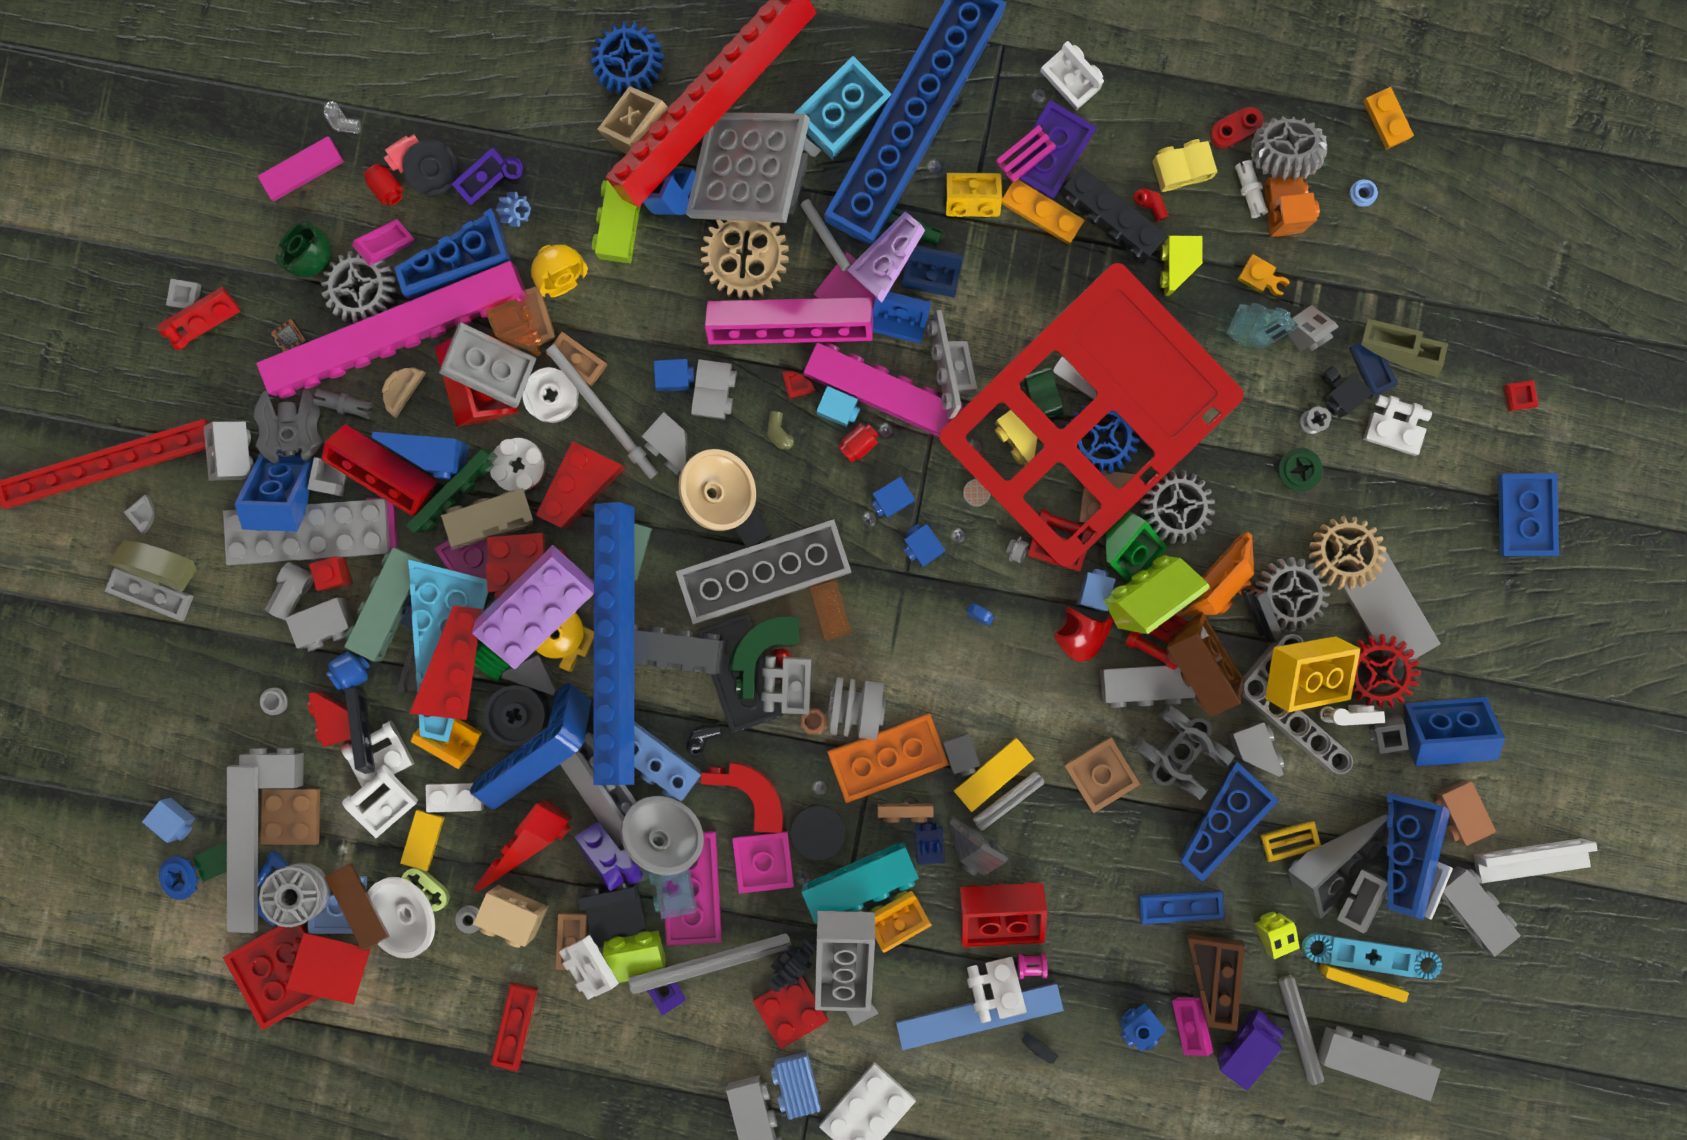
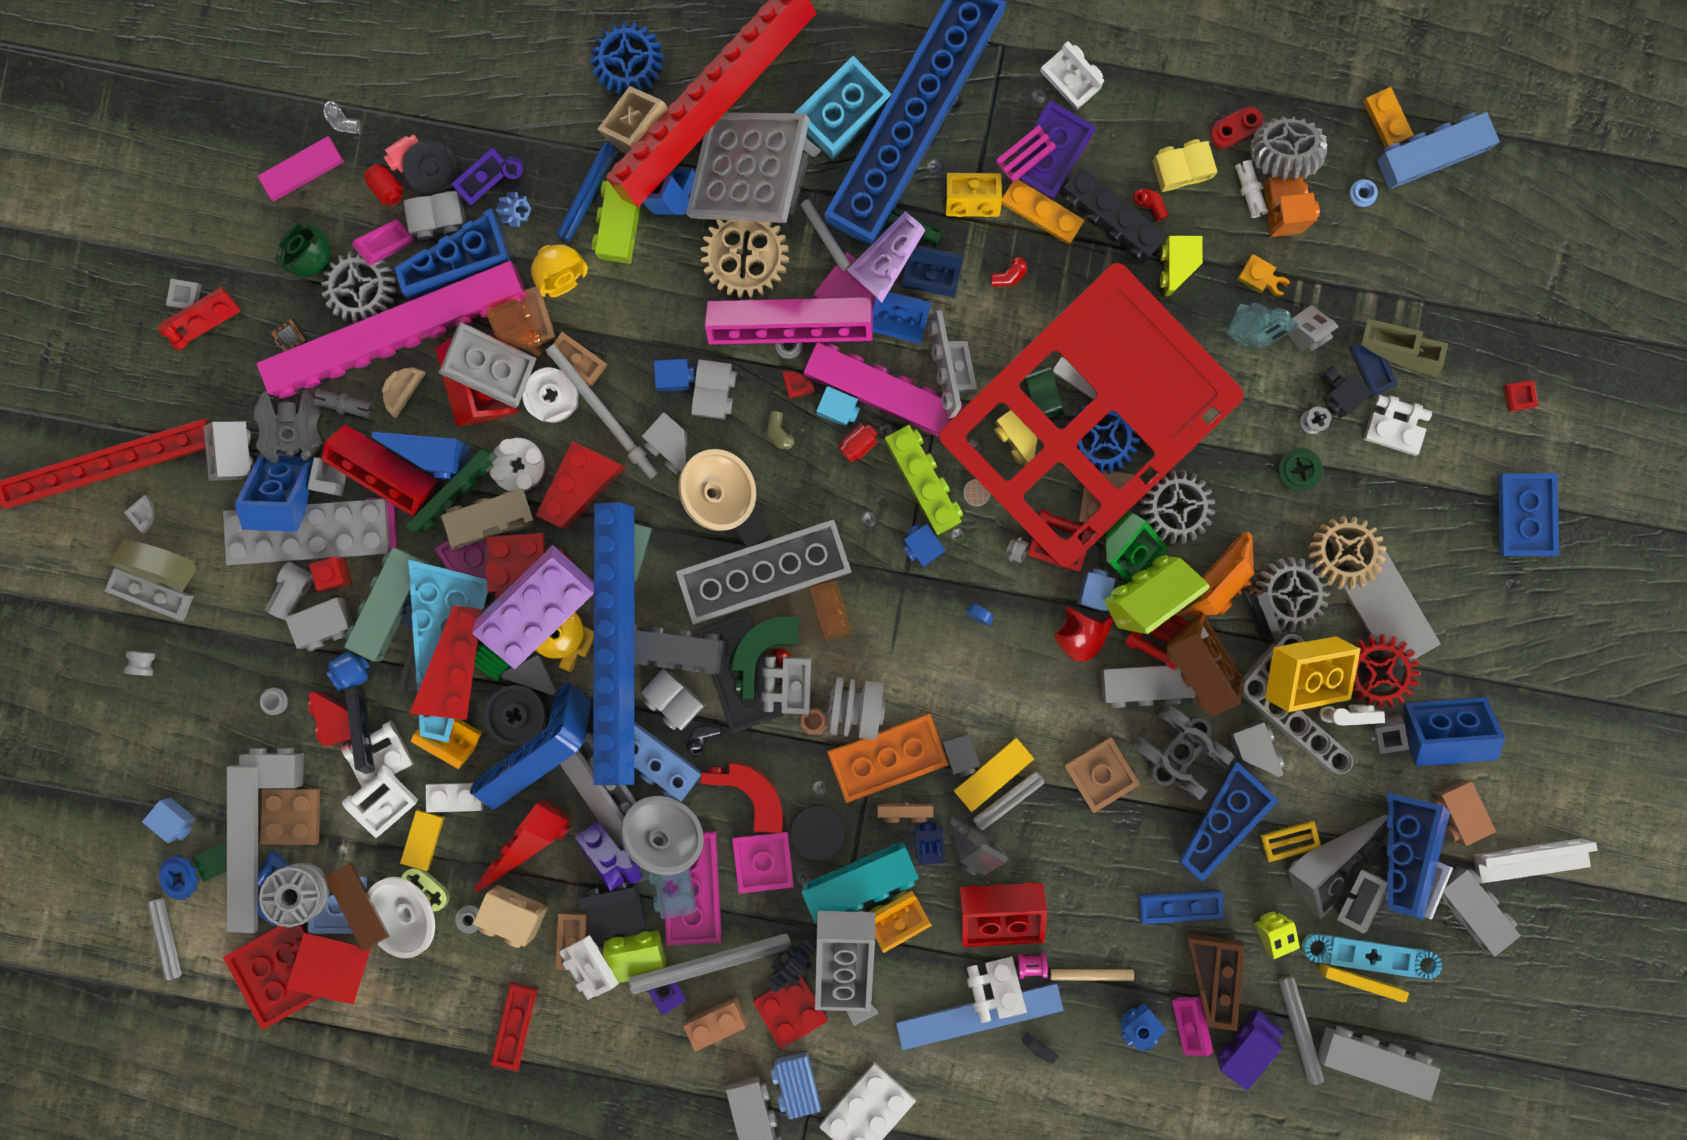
(139, 663): none -> light grey wheel
(164, 939): none -> light grey axle
(434, 215): none -> light grey brick
(587, 192): none -> blue axle
(672, 699): none -> light grey brick
(715, 1023): none -> nougat brick
(789, 354): none -> light grey plate
(892, 498): blue brick -> none
(922, 480): none -> lime brick
(1012, 275): none -> red arm
(1092, 974): none -> tan bar
(1437, 150): none -> medium blue brick

